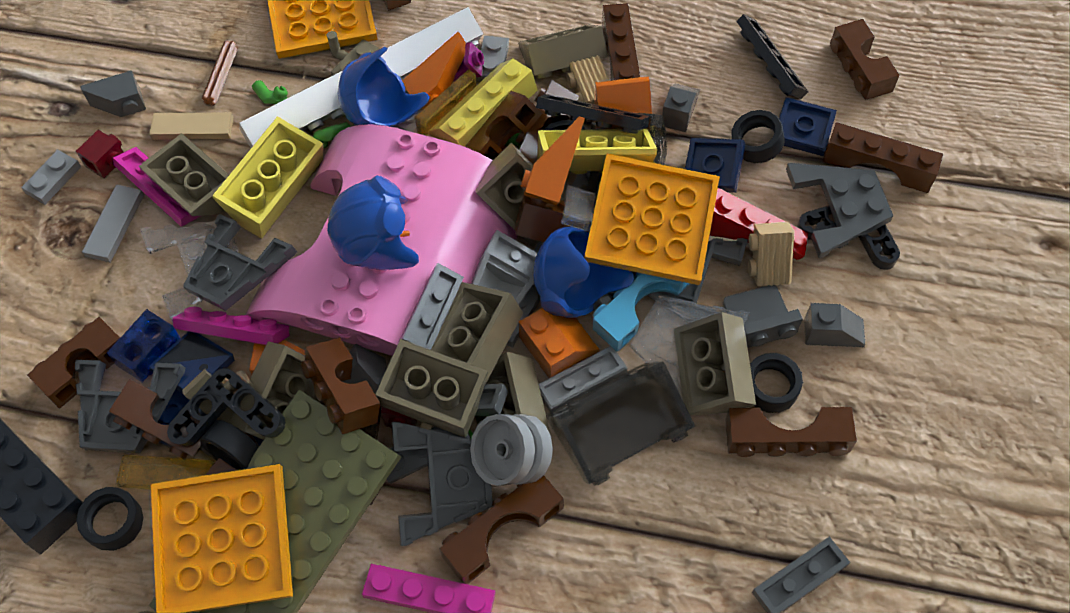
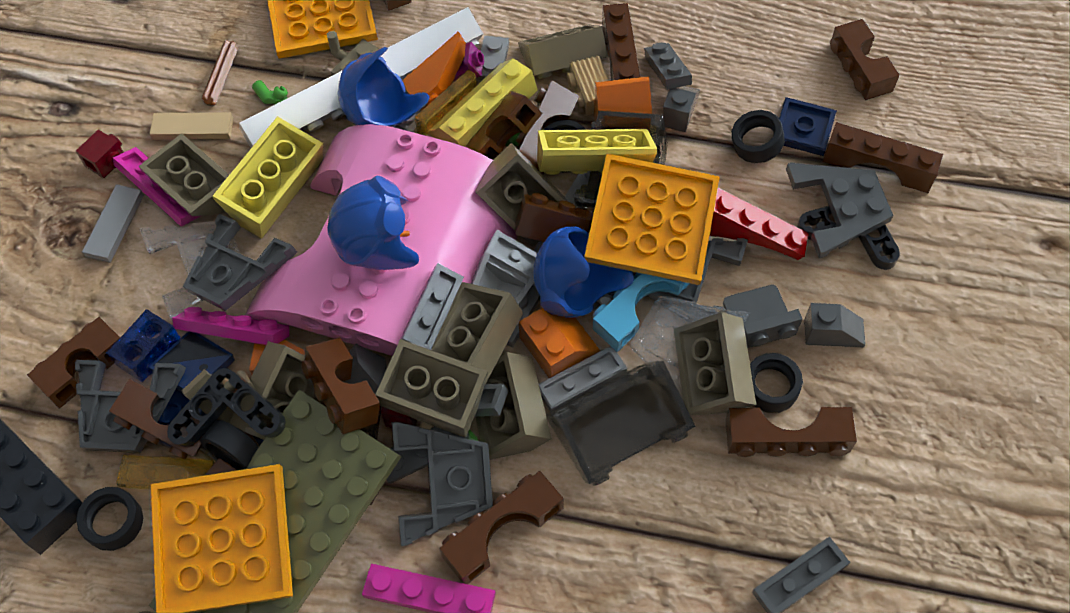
(51, 177): light grey plate -> none
(115, 94): dark grey slope -> none
(327, 134): bright green arm -> none
(511, 449): light grey wheel -> none
(551, 170): orange slope -> none
(578, 208): clear tile -> none
(603, 115): black plate -> none
(668, 65): none -> dark grey plate
(717, 158): dark blue tile -> none
(767, 51): black plate -> none
(772, 253): tan brick -> none

